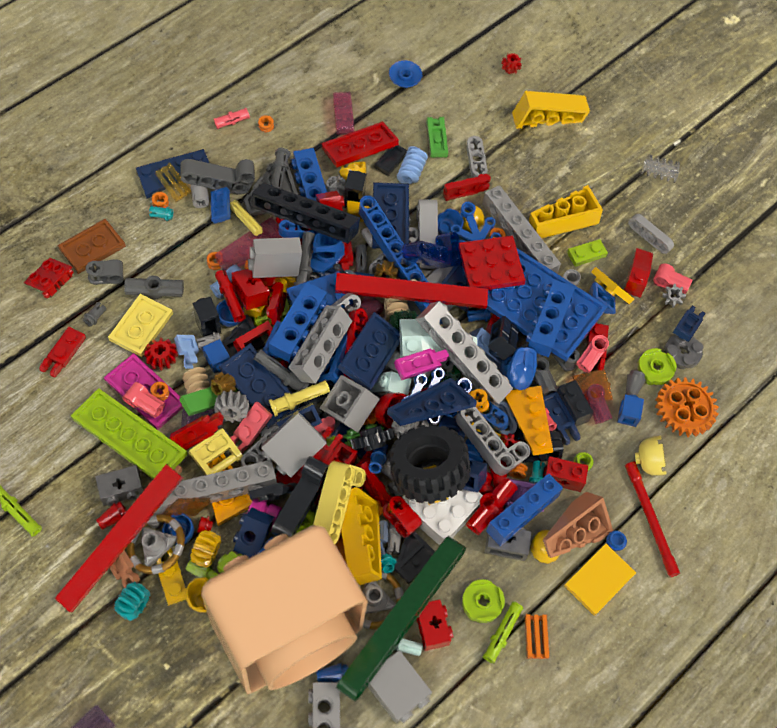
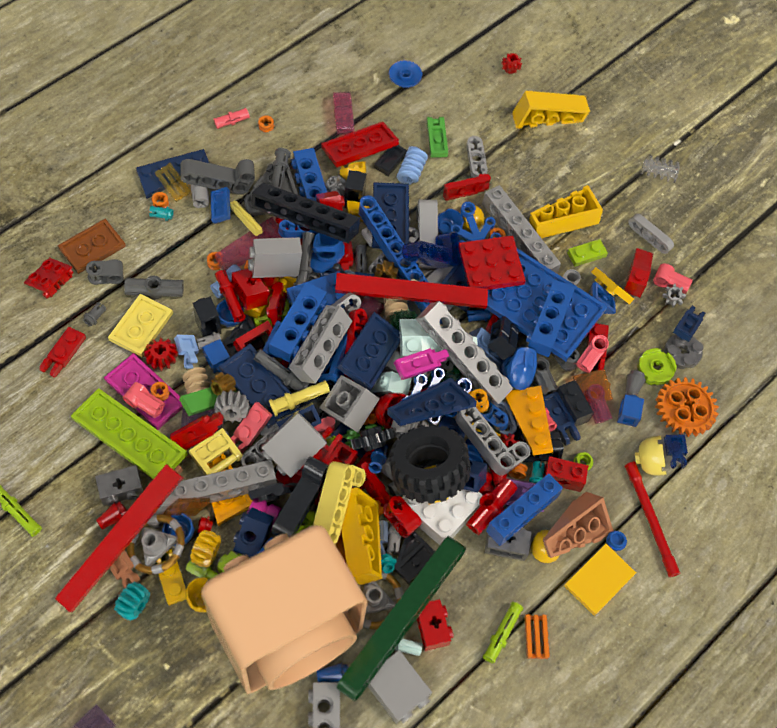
(476, 611): lime plate -> none
(676, 447): none -> clear blue plate

